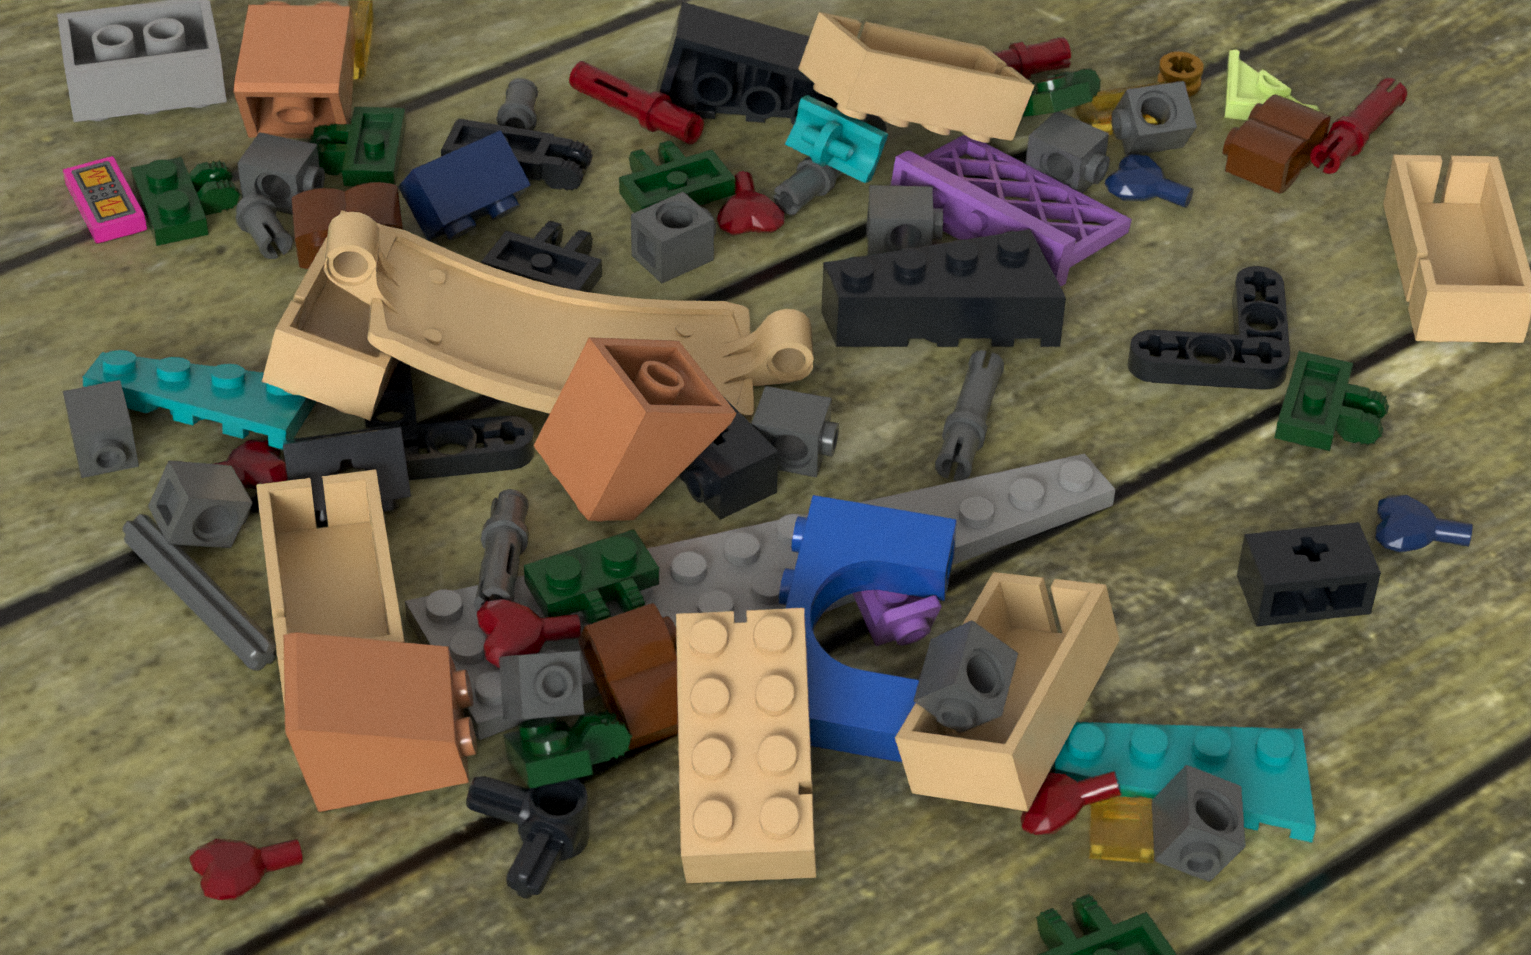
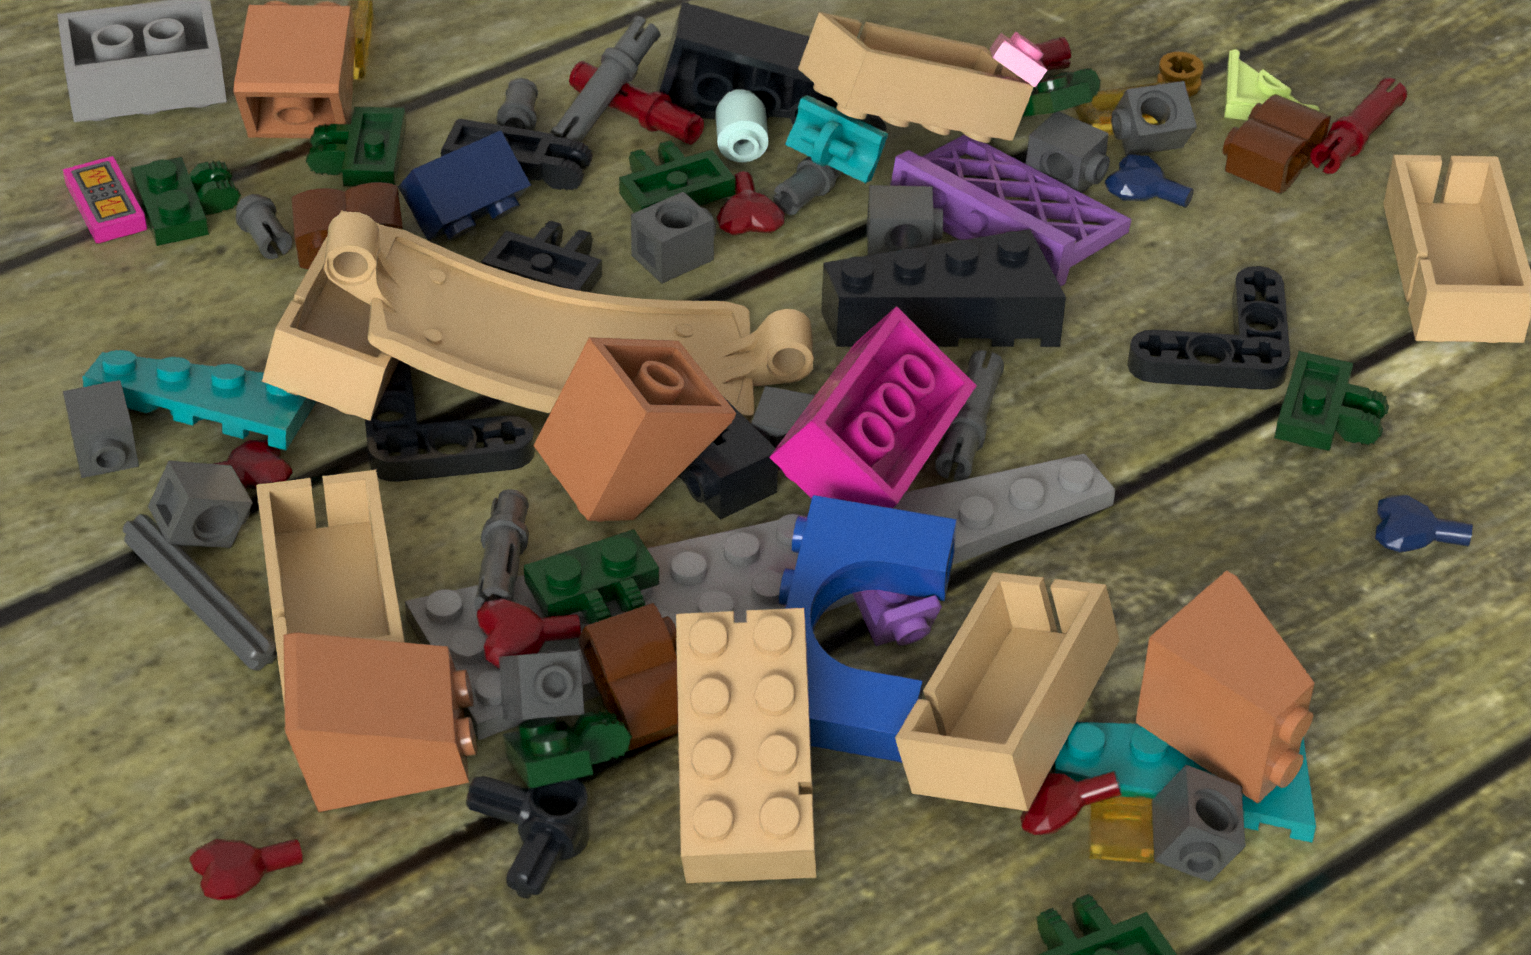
(279, 169): dark grey brick -> none
(368, 448): black brick -> none
(617, 68): none -> dark grey pin
(741, 126): none -> light aqua brick
(875, 417): none -> dark pink brick
(966, 677): dark grey brick -> none
(1019, 56): none -> plate
(1227, 690): none -> nougat slope
(1308, 574): black brick -> none

